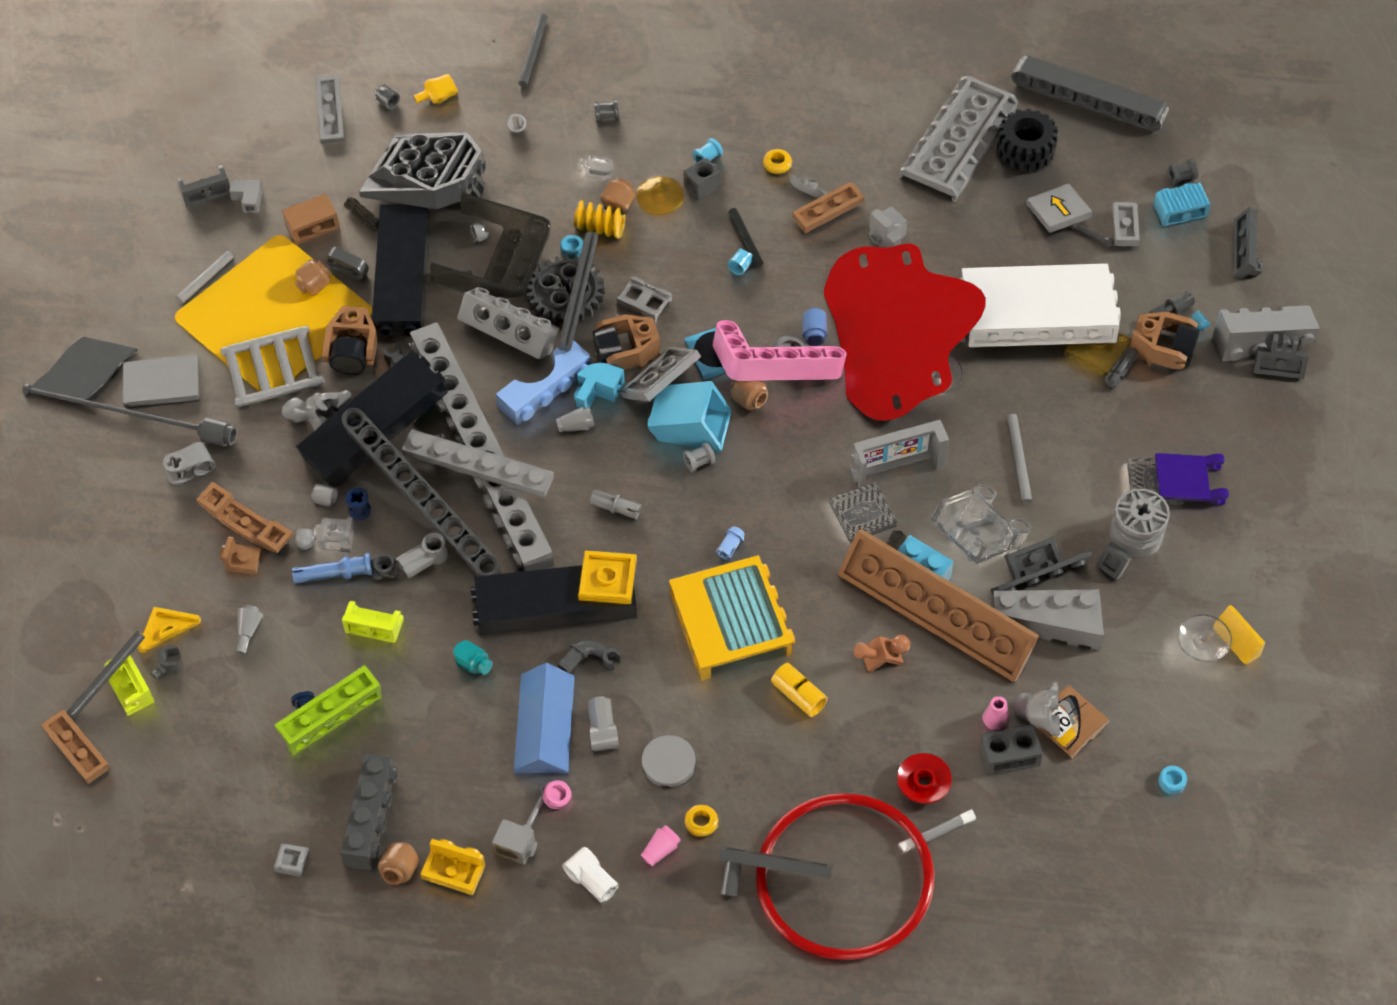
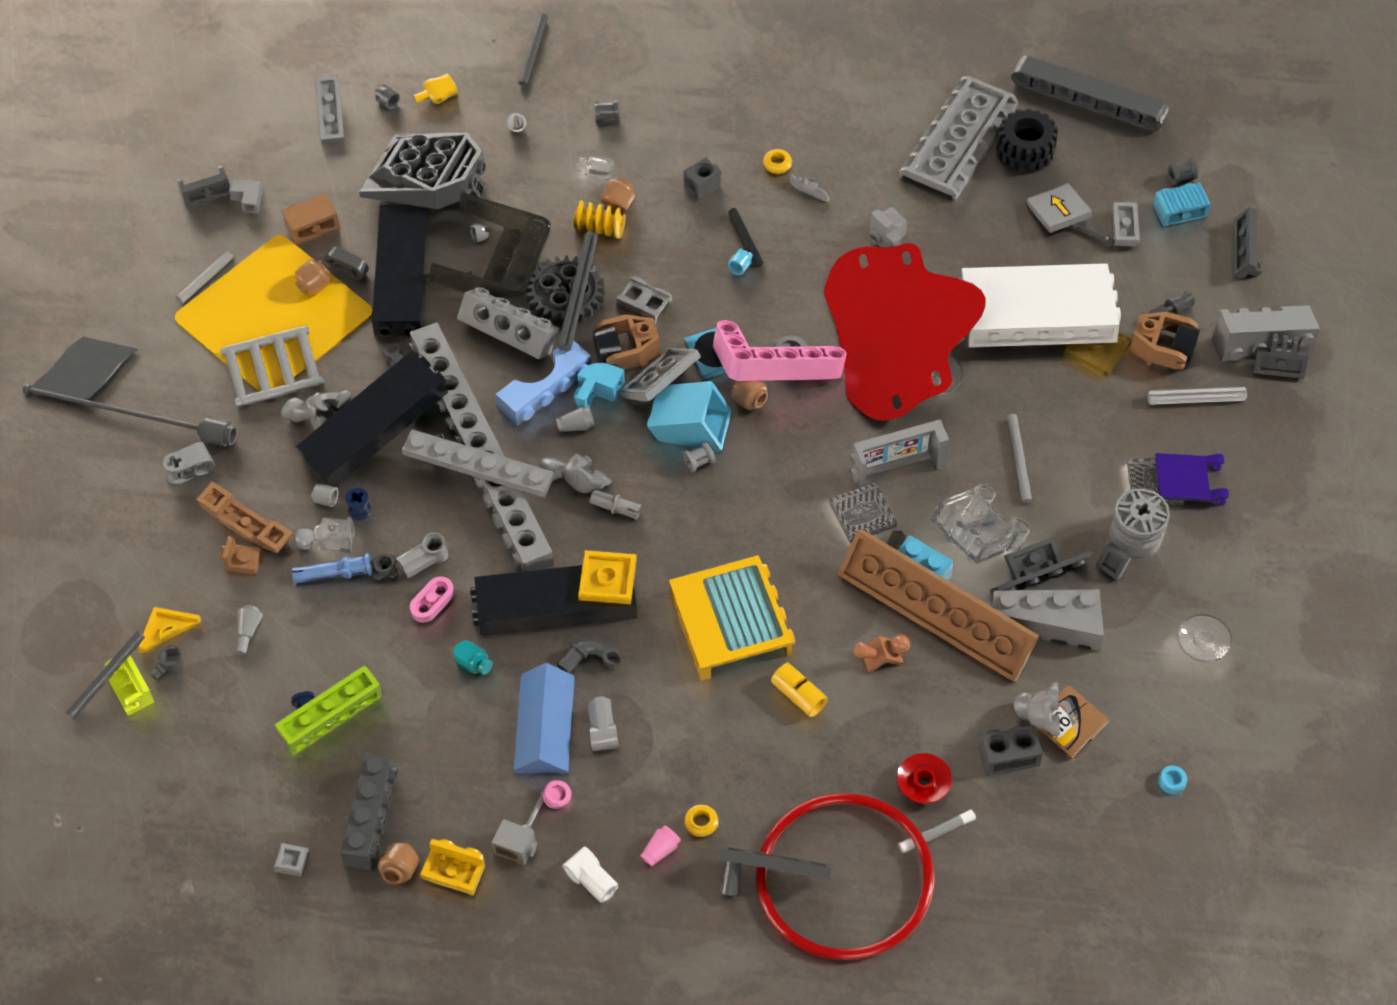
(75, 746): medium nougat plate -> none
(161, 381): light grey tile -> none
(346, 349): piece -> none
(362, 213): clear smoke axle -> none
(372, 623): neon yellow hinge -> none
(415, 484): dark grey beam -> none
(430, 600): none -> bright pink plate
(571, 246): medium azure tile -> none
(576, 473): none -> light grey animal
(660, 195): clear yellow dish -> none
(668, 761): light grey tile -> none
(710, 150): medium azure bush -> none
(733, 538): light blue pin -> none
(814, 326): medium blue brick -> none
(828, 207): medium nougat plate -> none
(996, 714): bright pink cone -> none
(1121, 367): dark grey axle -> none
(1197, 395): none -> light grey axle
(1203, 322): medium azure hinge -> none
(1245, 640): yellow slope -> none

